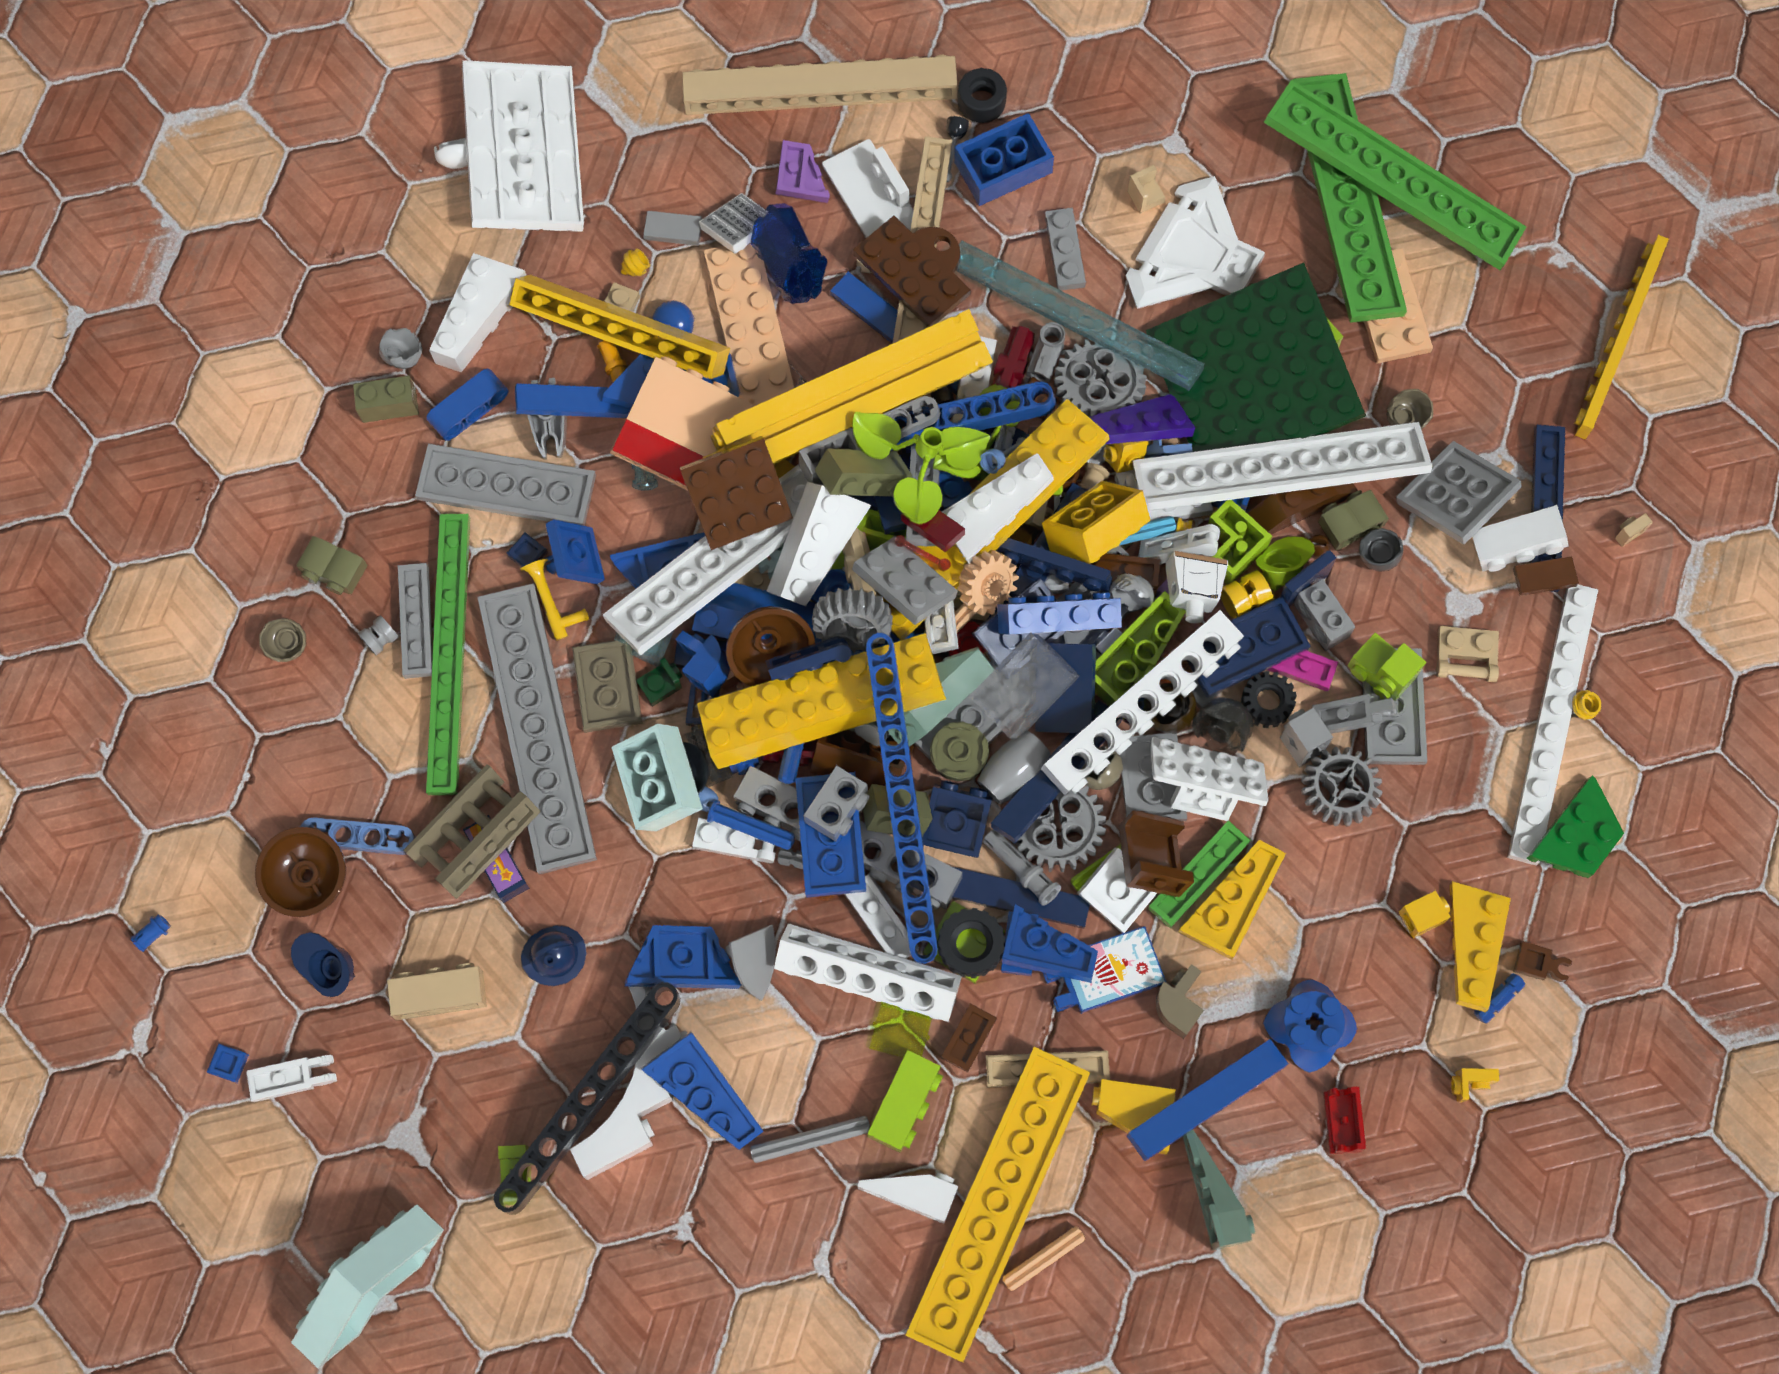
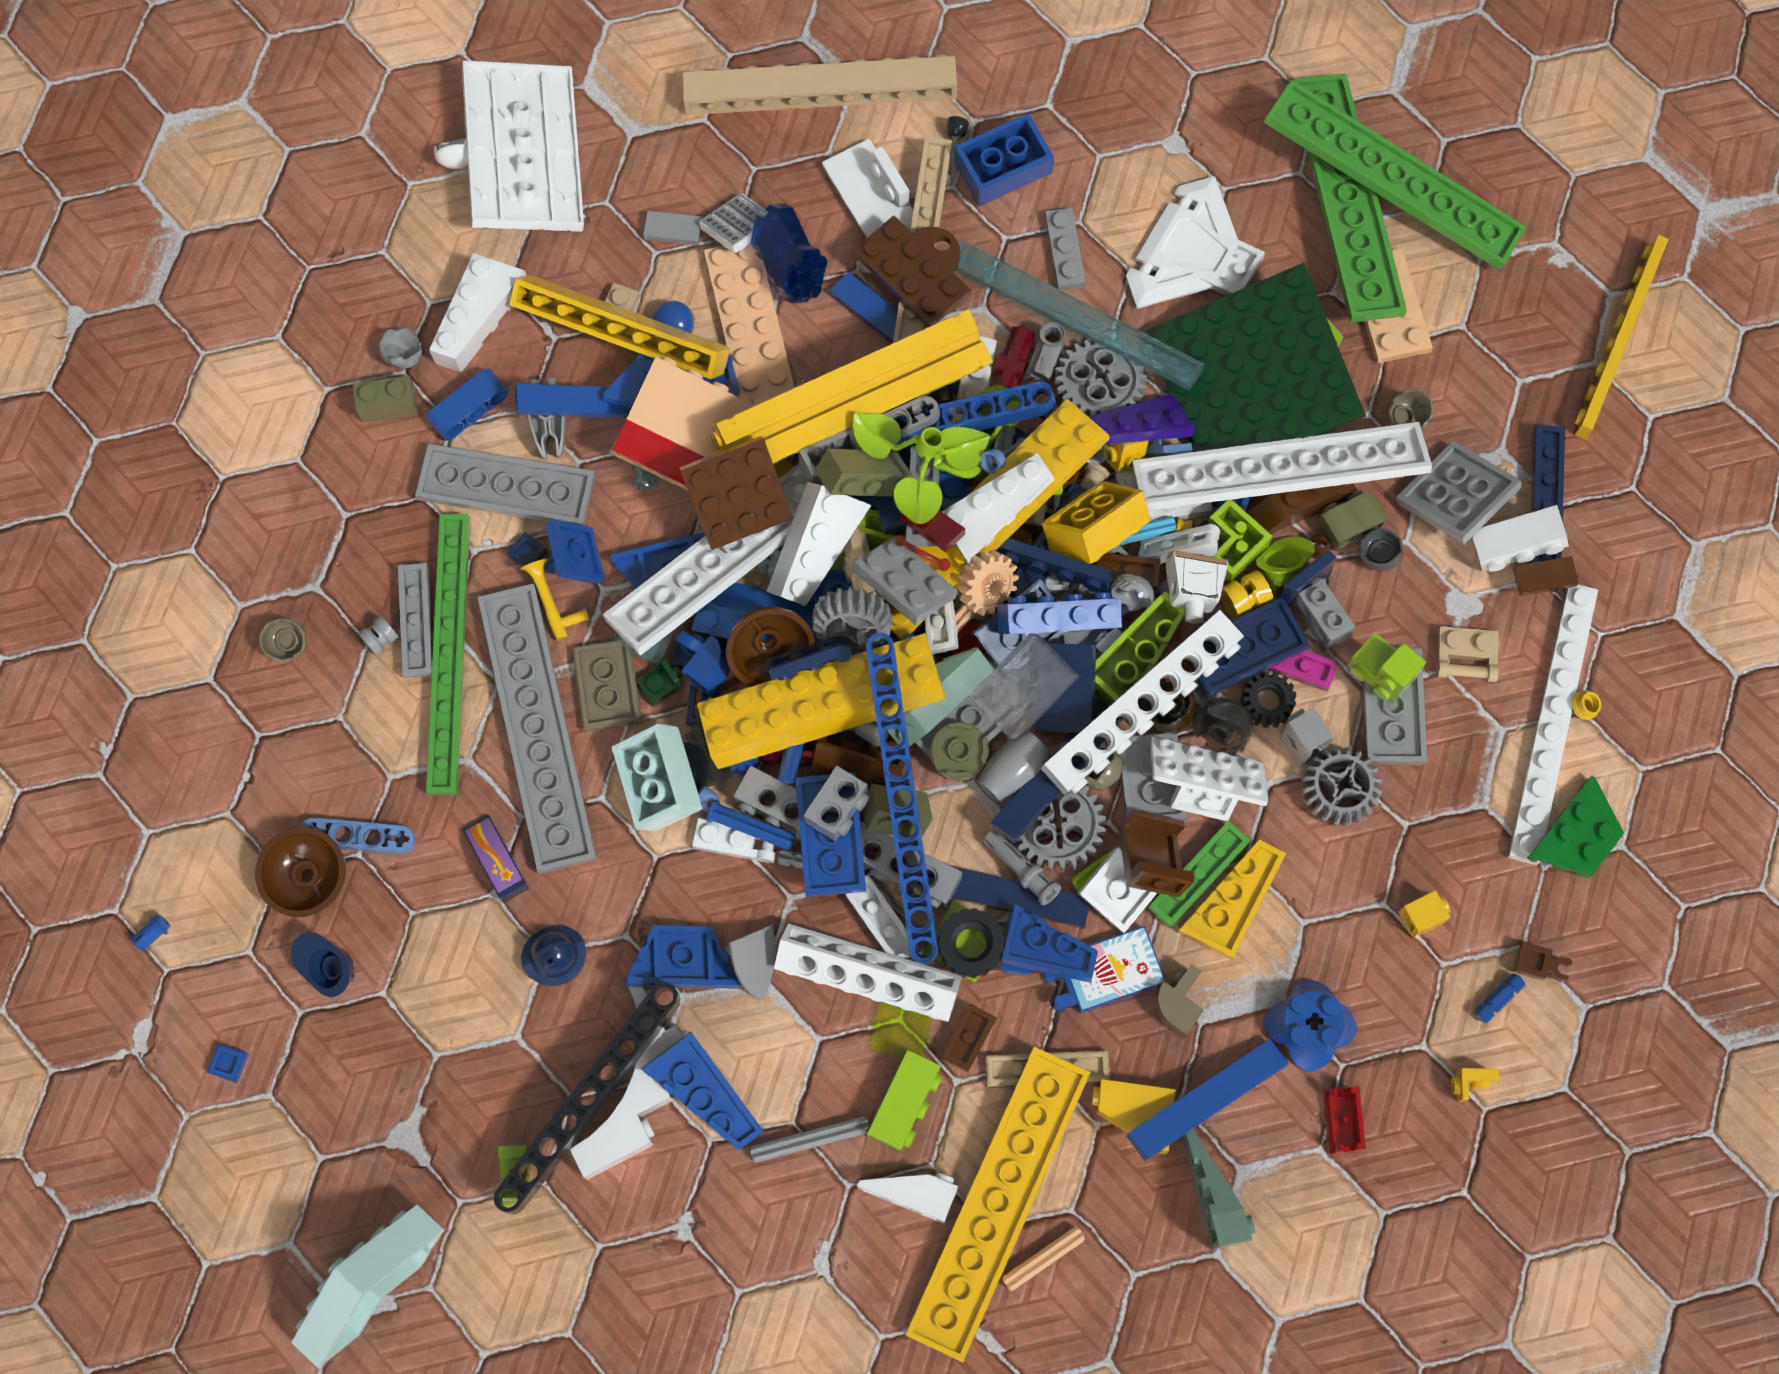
(288, 1078): white hinge -> none
(332, 566): olive brick -> none
(436, 992): tan brick -> none
(486, 846): dark tan fence -> none
(614, 364): light orange pin -> none
(634, 263): yellow plate -> none
(799, 173): medium lavender wing -> none
(957, 819): dark blue plate -> none
(984, 80): black tyre -> none
(1145, 190): tan panel -> none
(1355, 712): light grey hinge -> none
(1477, 941): yellow wing -> none
(1633, 528): tan plate -> none

